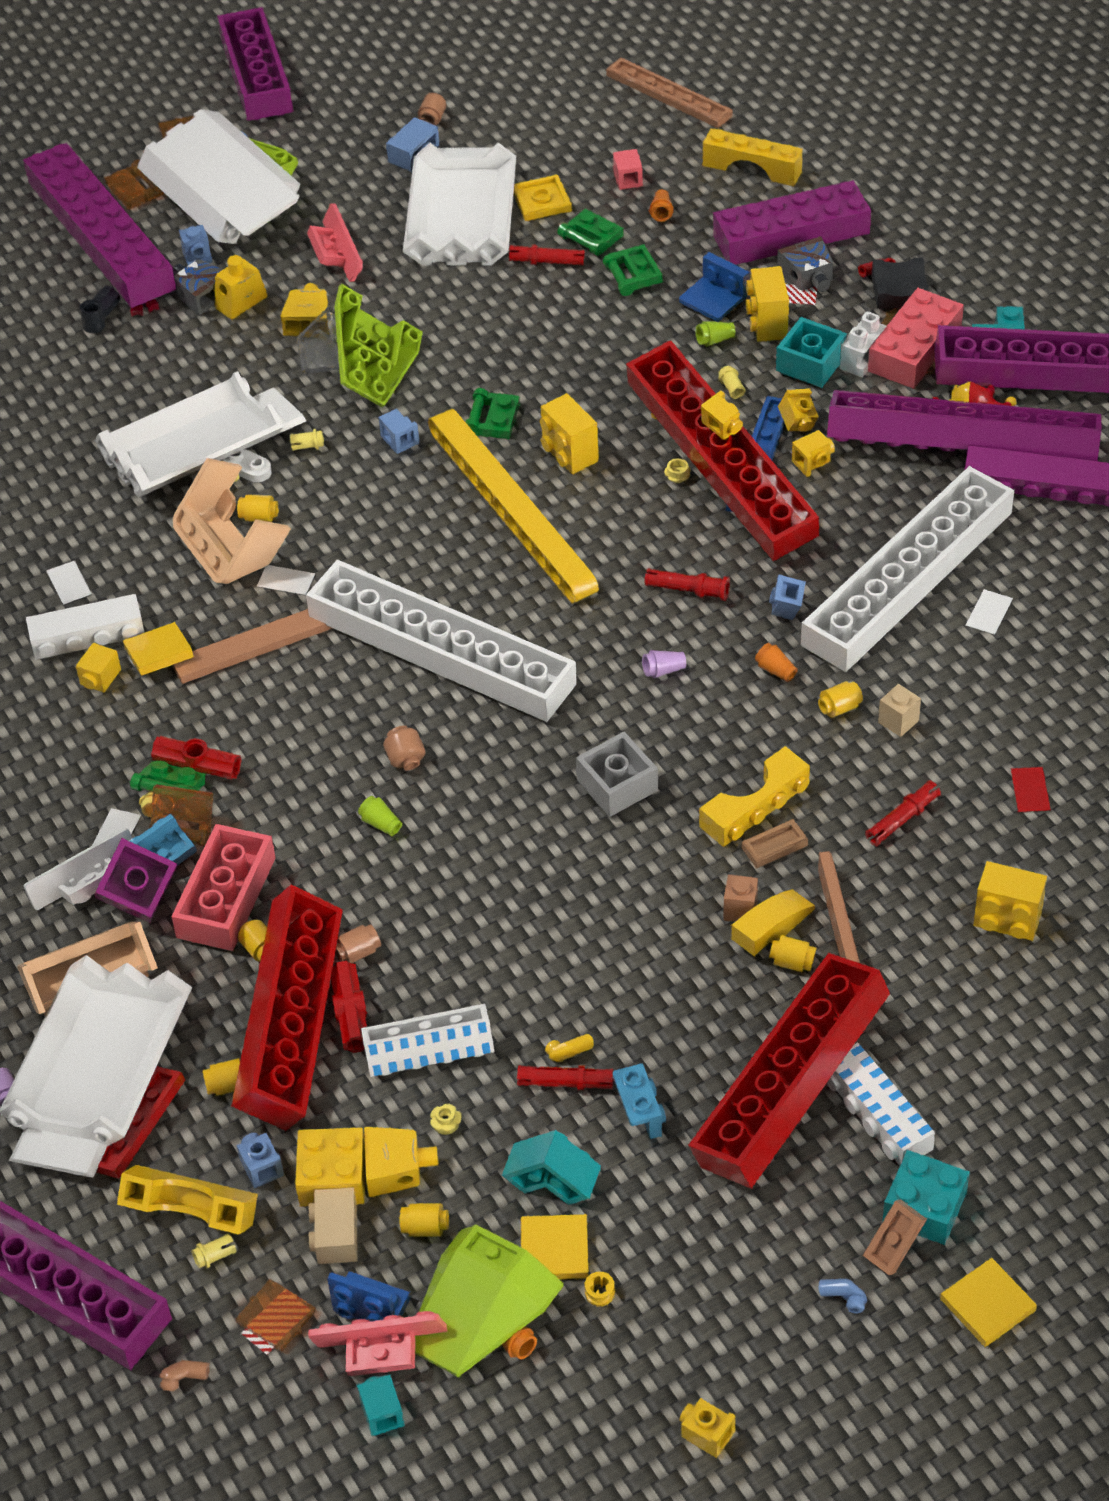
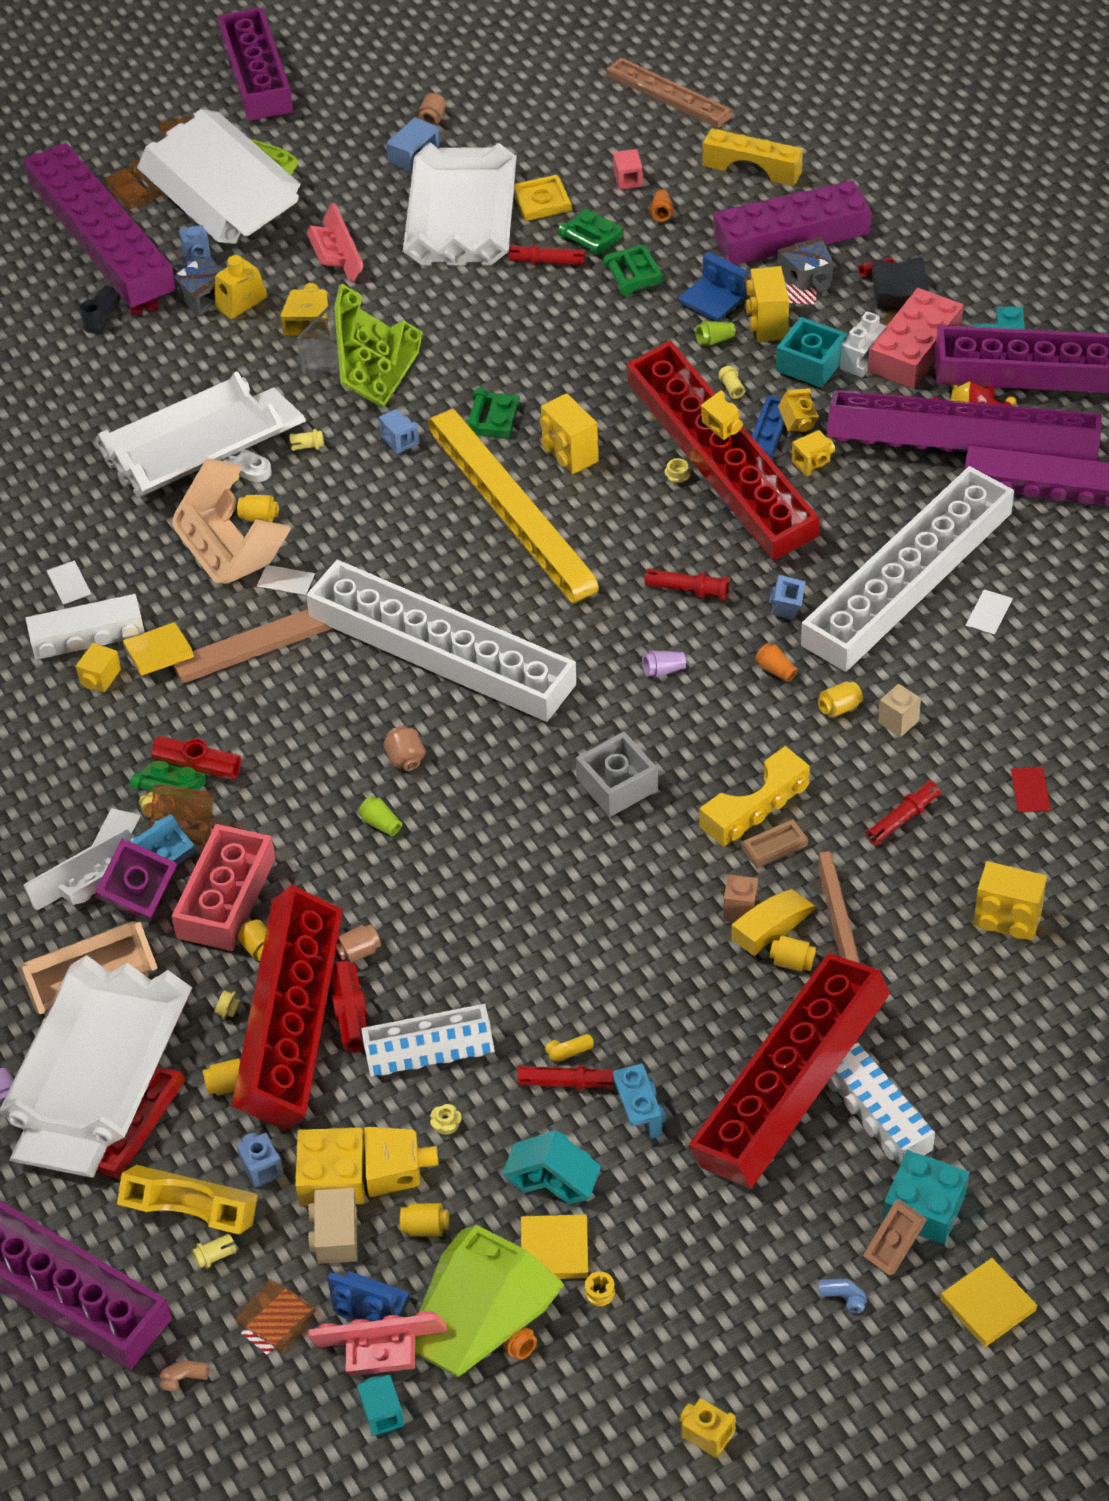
(227, 1005): none -> light yellow plate

